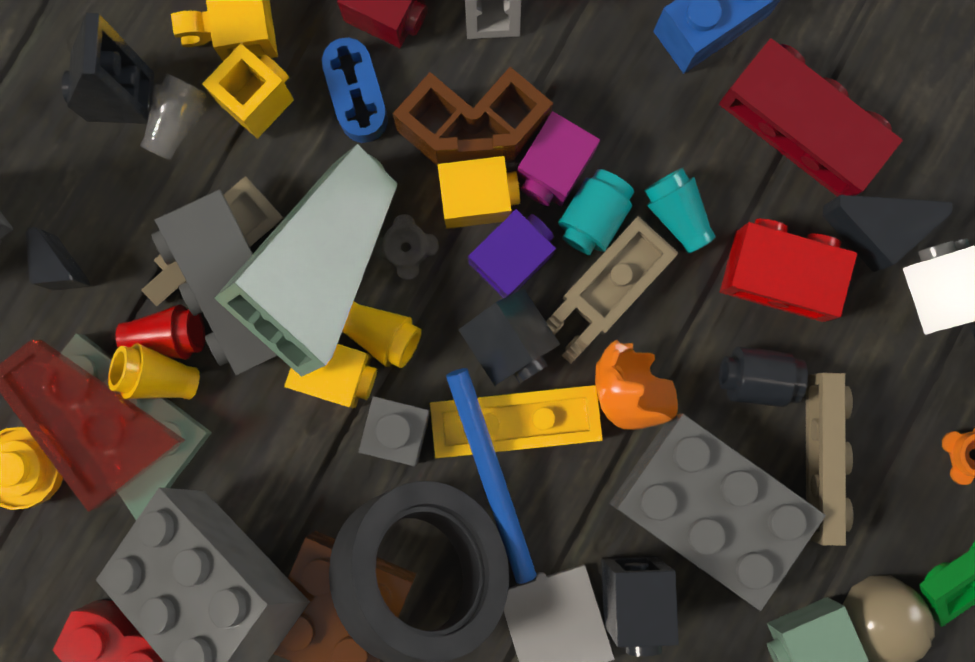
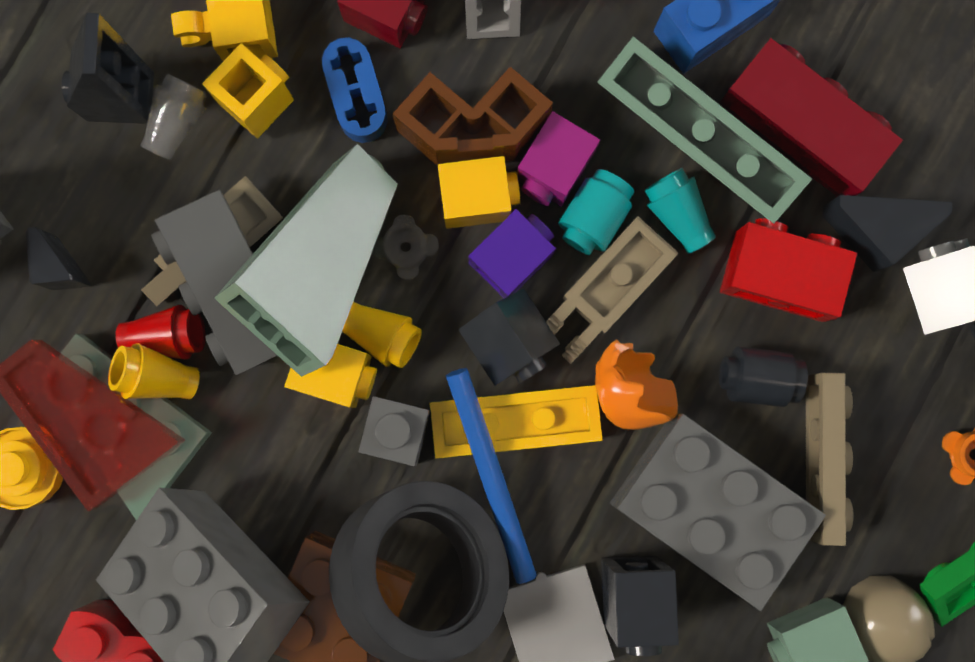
(704, 130): none -> sand green brick

